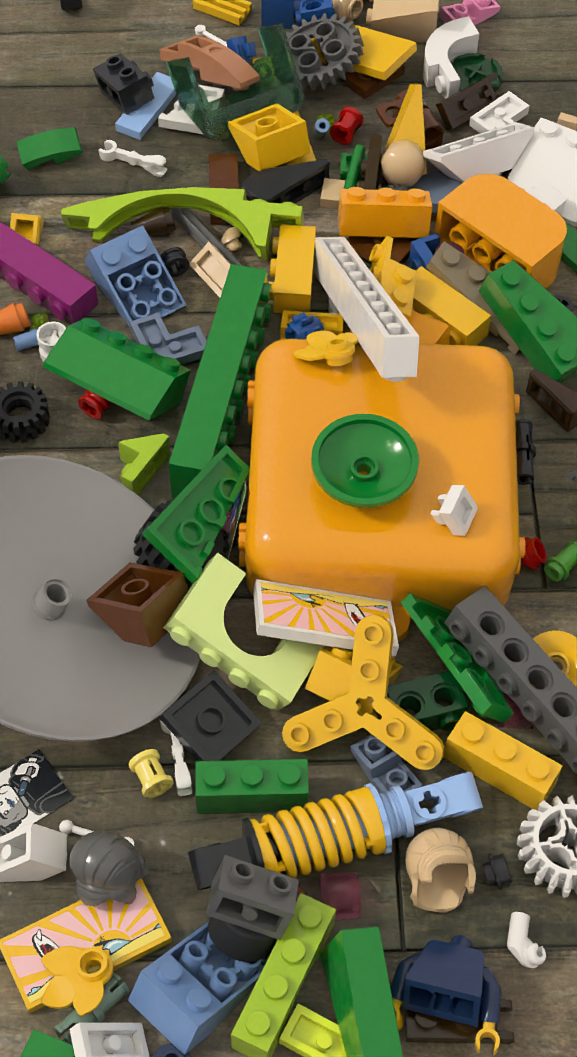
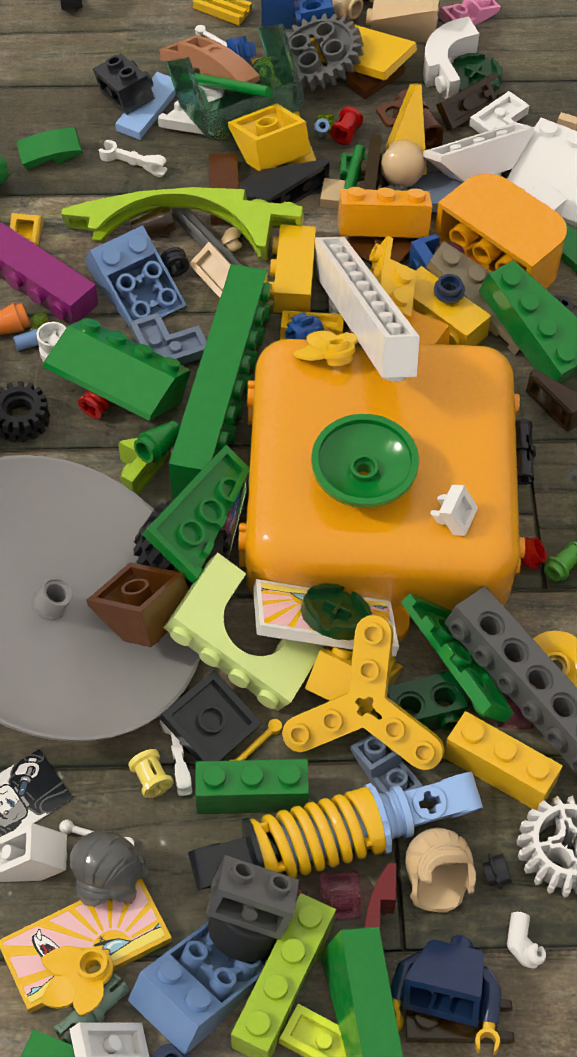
(156, 442): none -> green cone
(234, 85): none -> green bar
(274, 728): none -> yellow hinge
(333, 611): none -> dark green tile
(382, 897): none -> dark red slope
(449, 288): none -> dark blue plate

